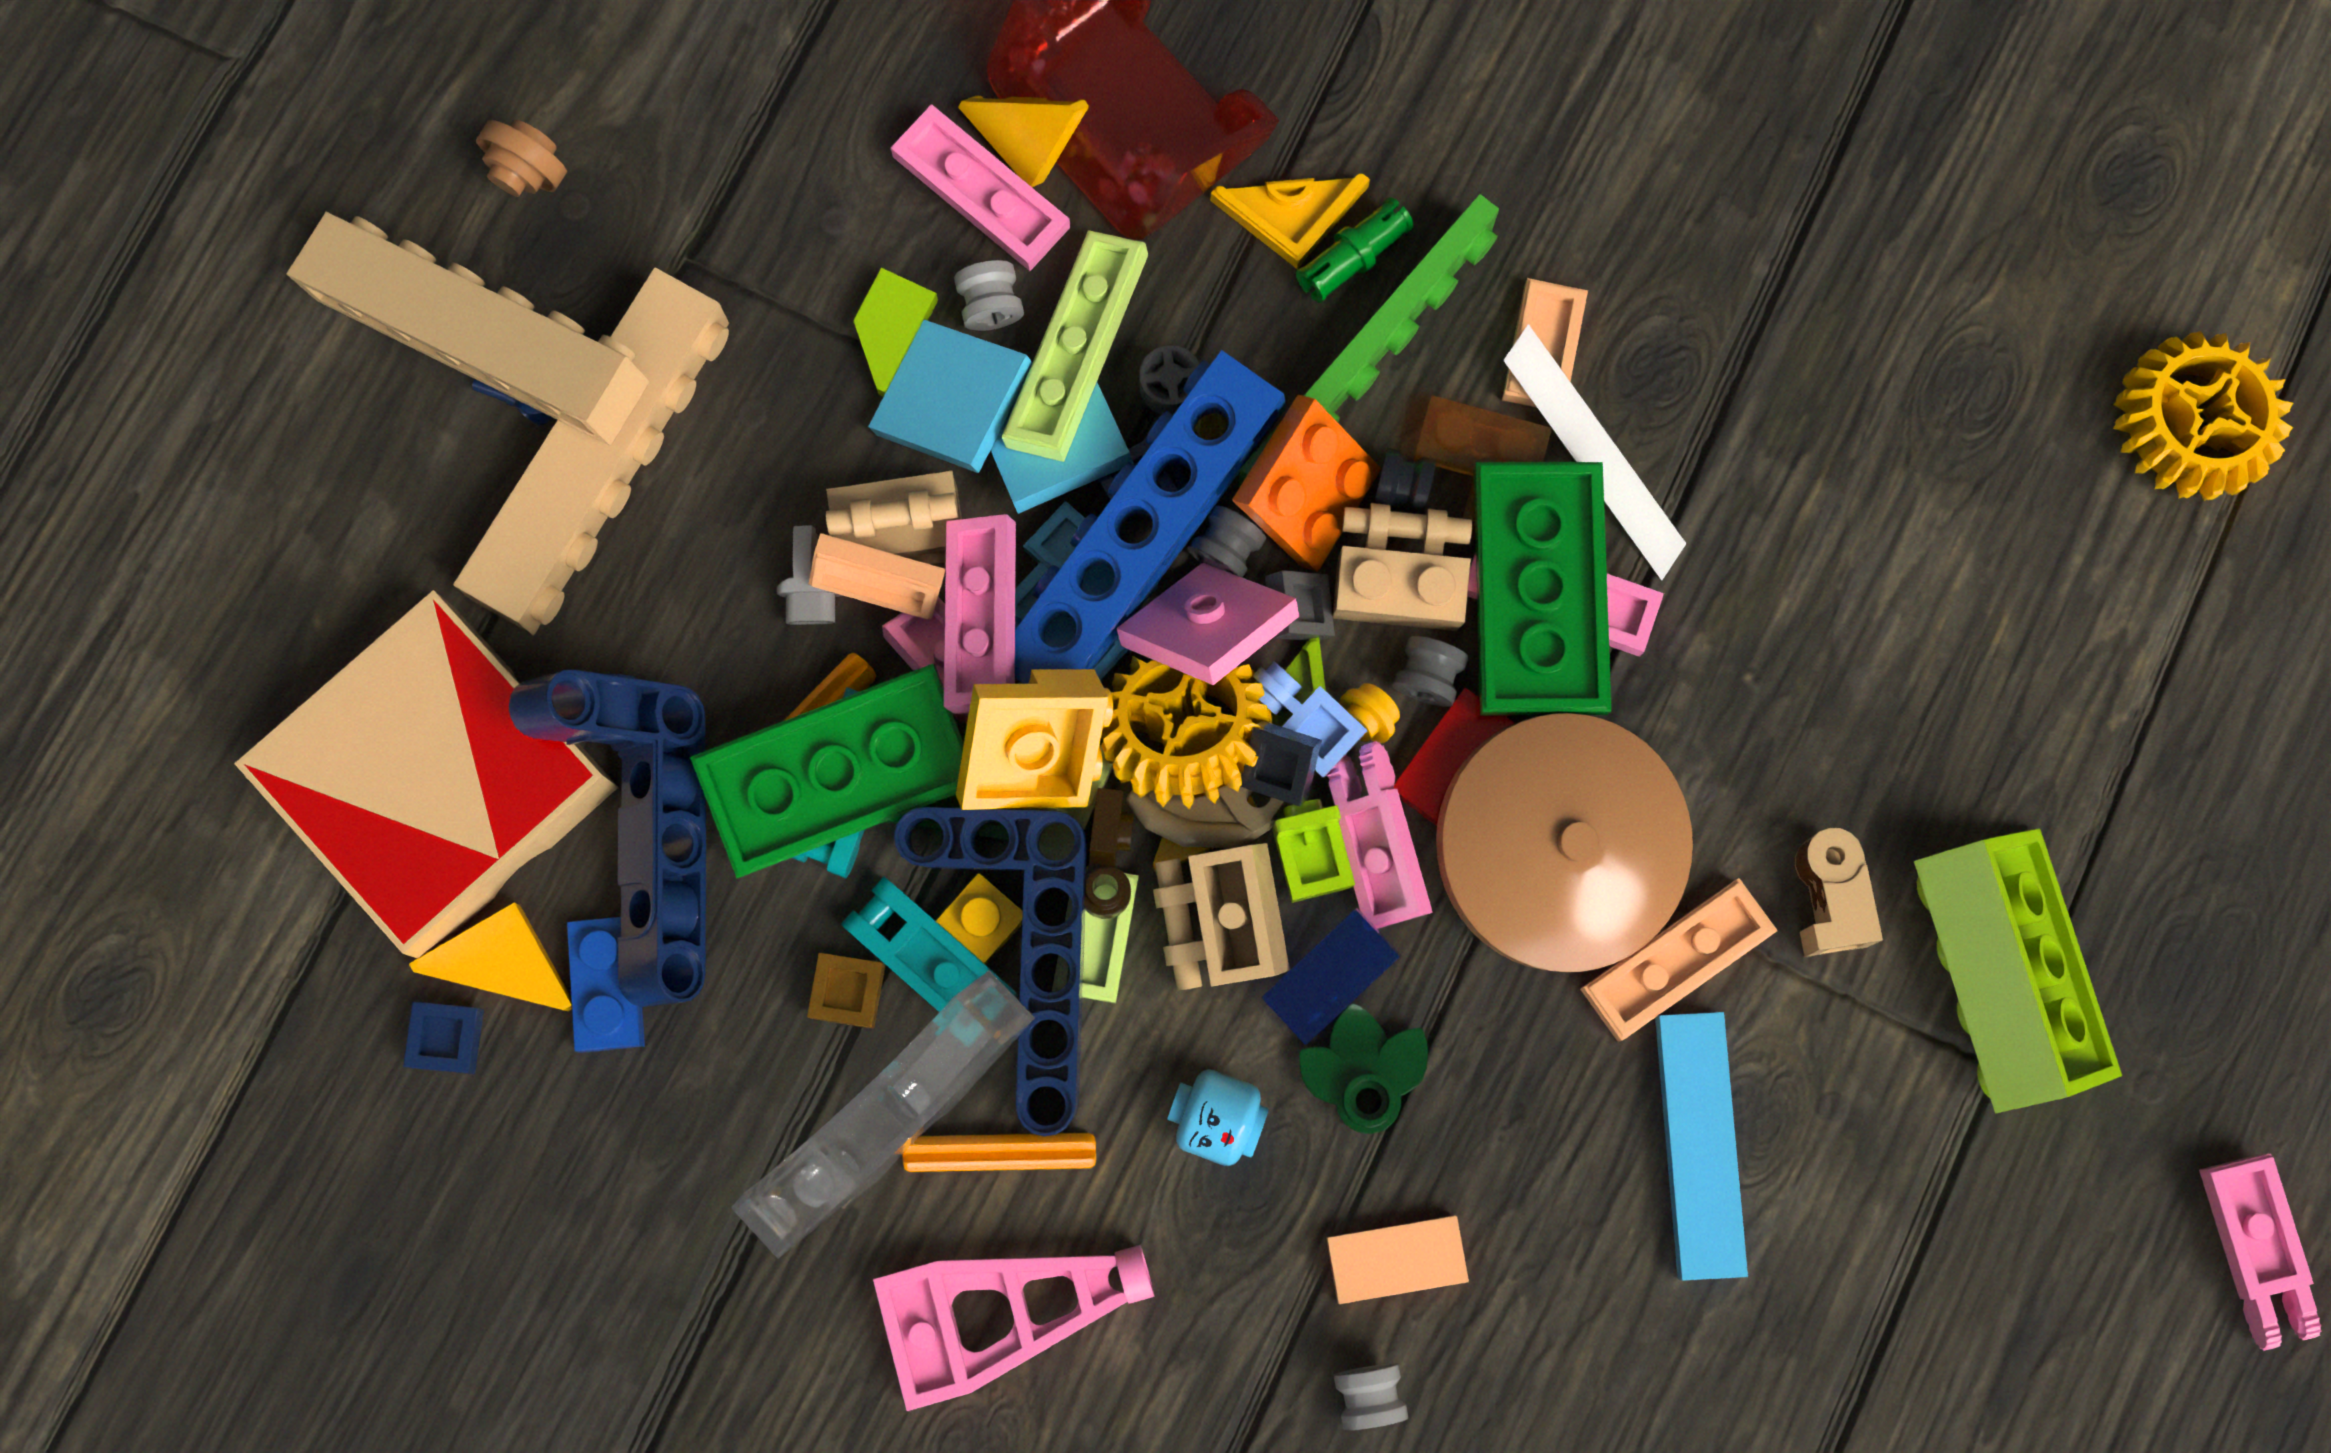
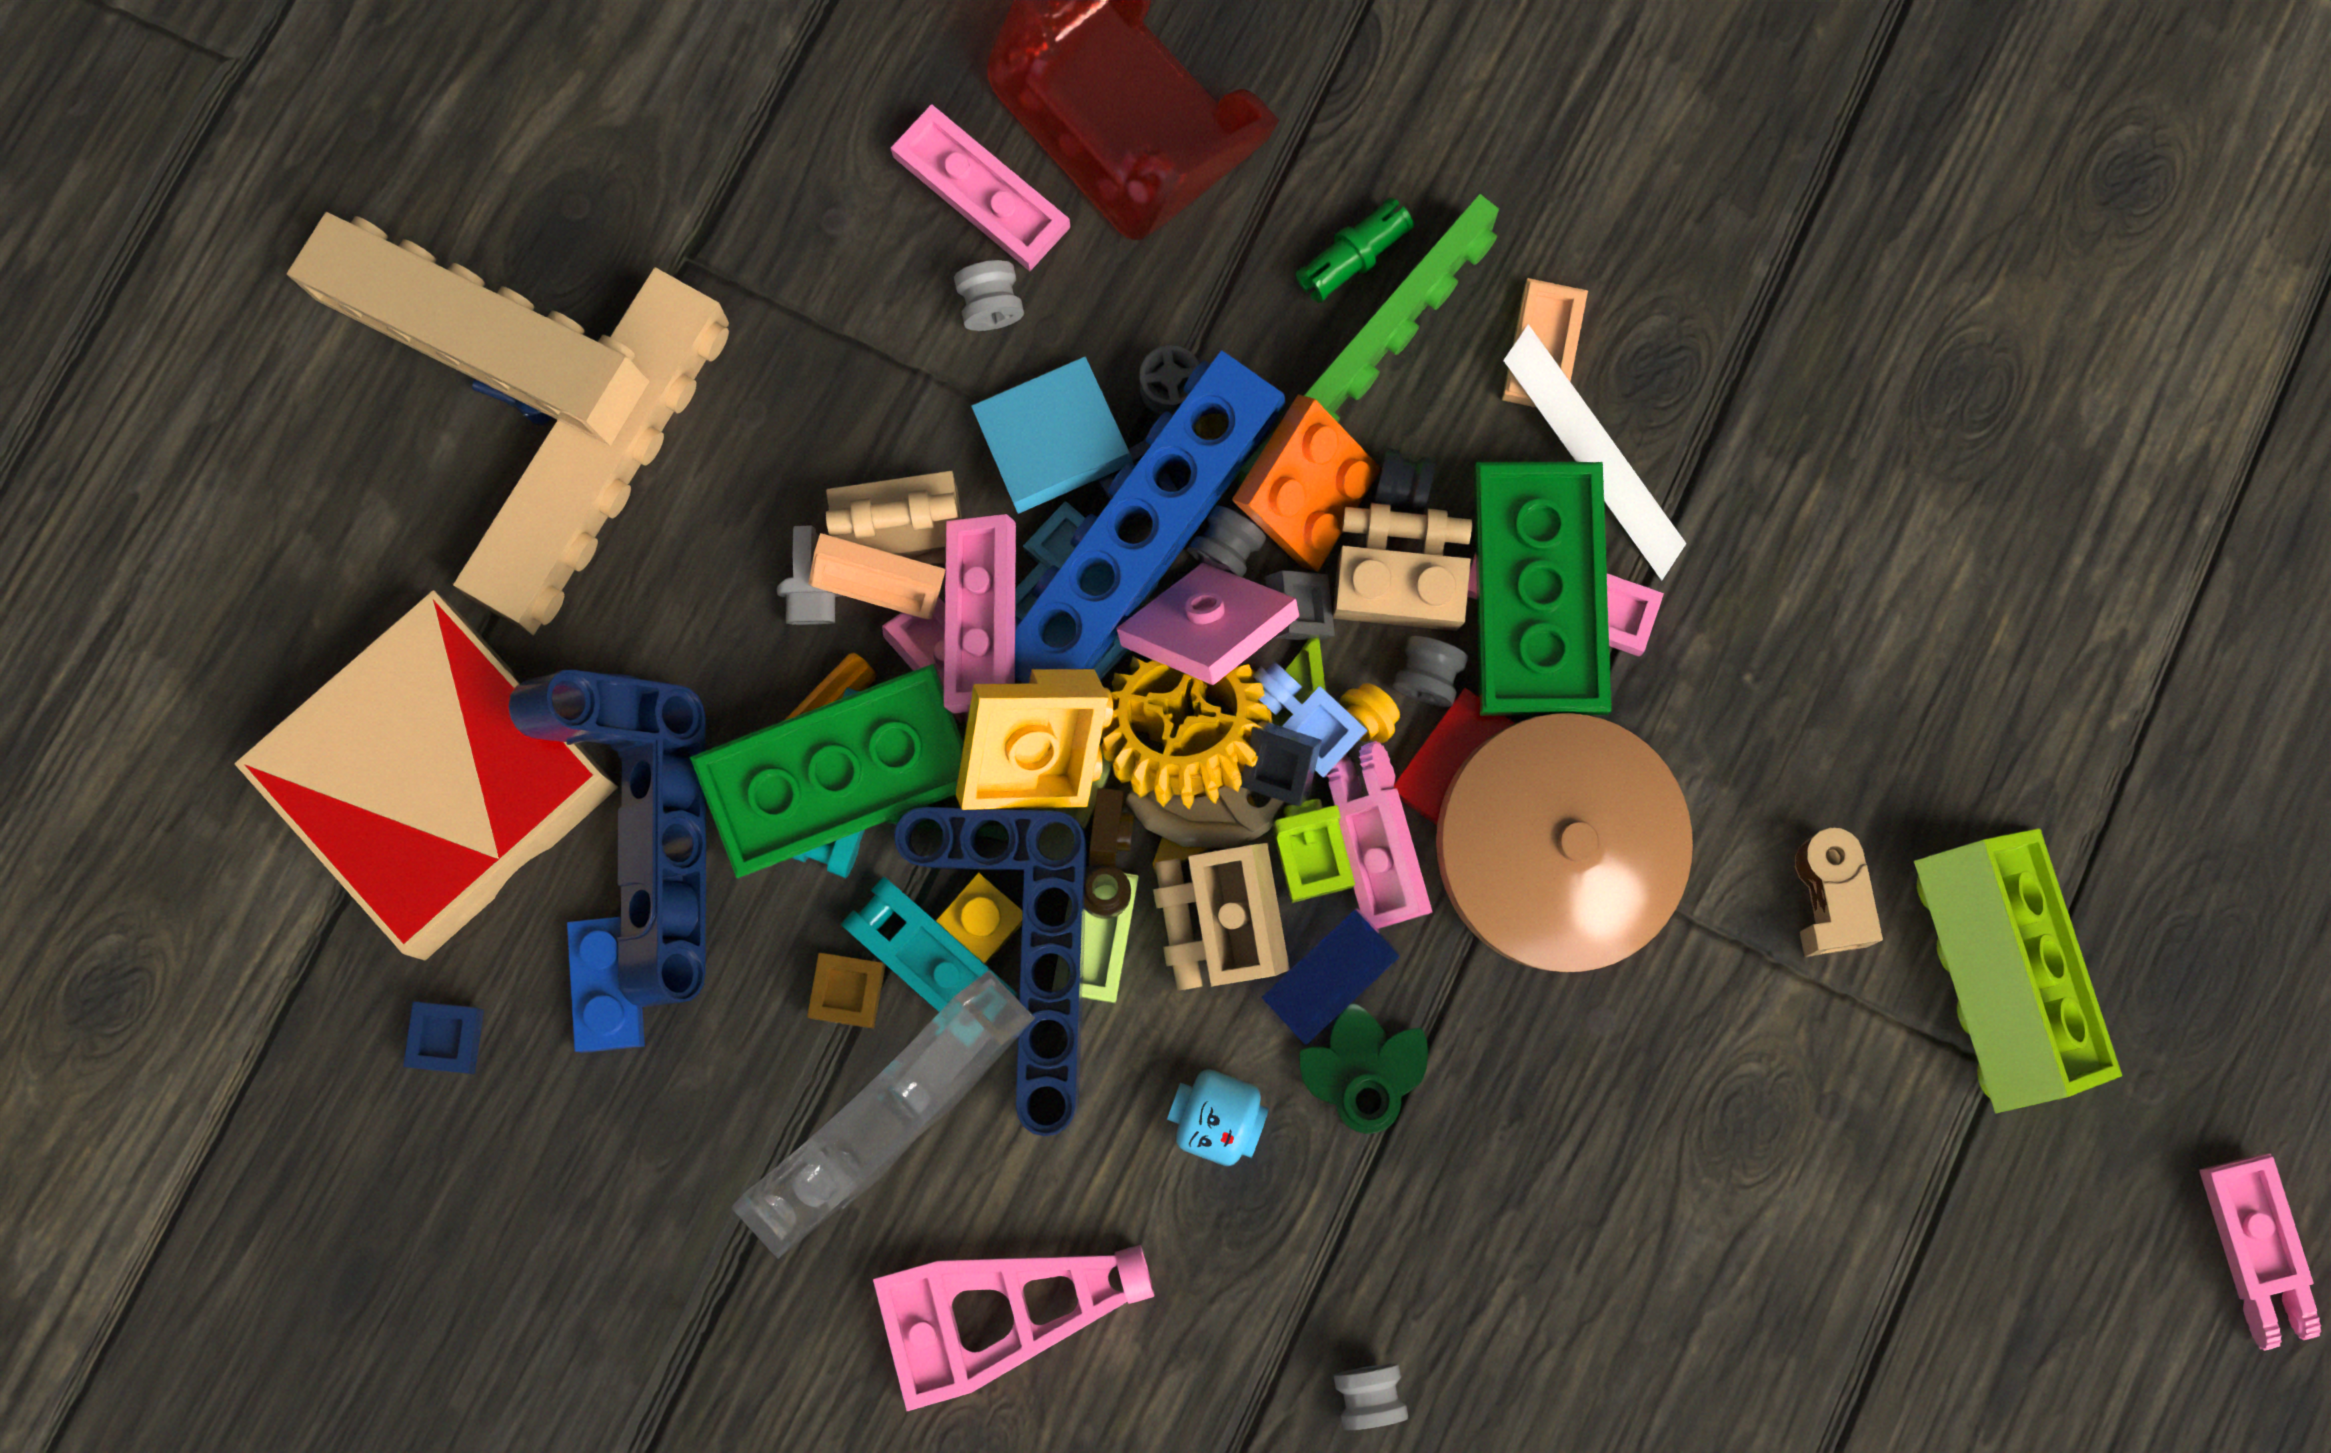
(499, 958): yellow tile -> none
(520, 158): medium nougat plate -> none
(890, 322): lime tile -> none
(951, 395): medium azure tile -> none
(1000, 1152): light orange axle -> none
(1026, 130): yellow tile -> none
(1075, 346): yellowish green tile -> none
(1291, 213): yellow tile -> none
(1397, 1259): light nougat tile -> none
(1466, 434): clear orange plate -> none
(1678, 960): light nougat tile -> none
(1701, 1146): medium azure tile -> none
(2238, 410): yellow gear -> none

